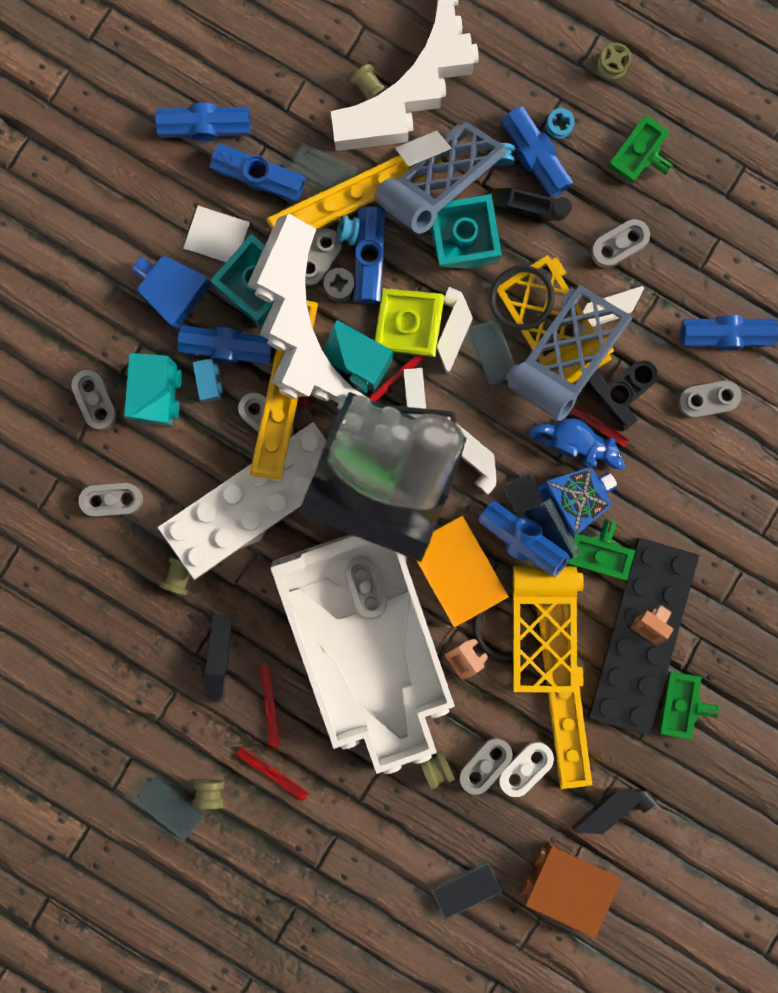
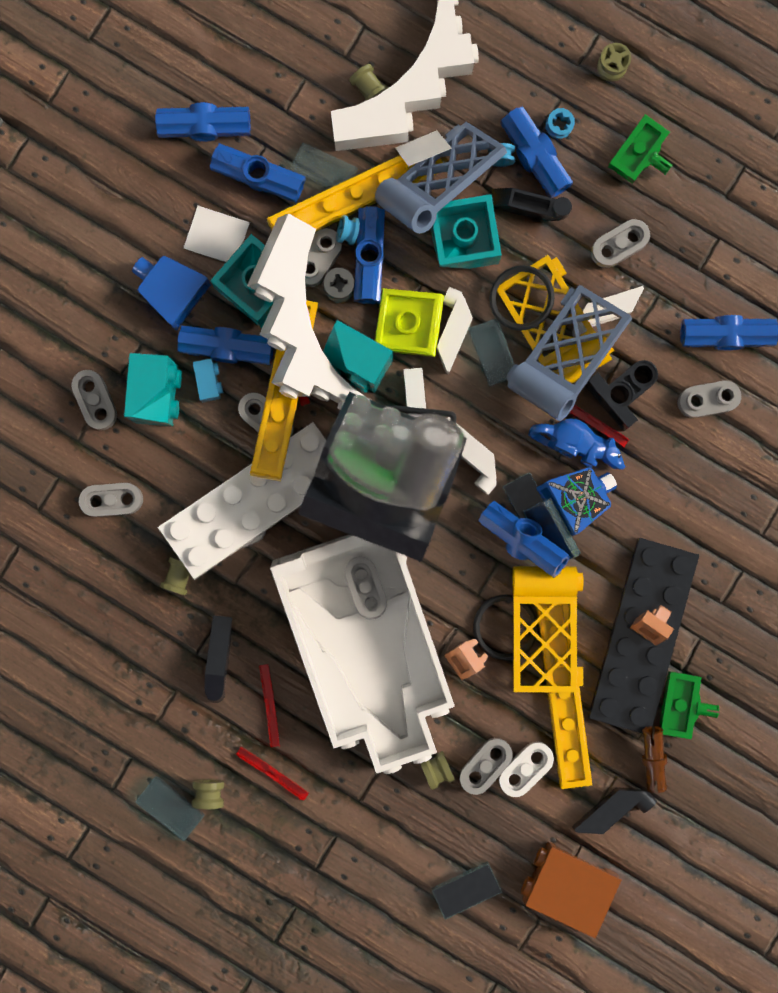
(384, 388): red piece -> none
(460, 573): light orange tile -> none
(603, 554): green plate -> none
(654, 759): none -> reddish brown pin

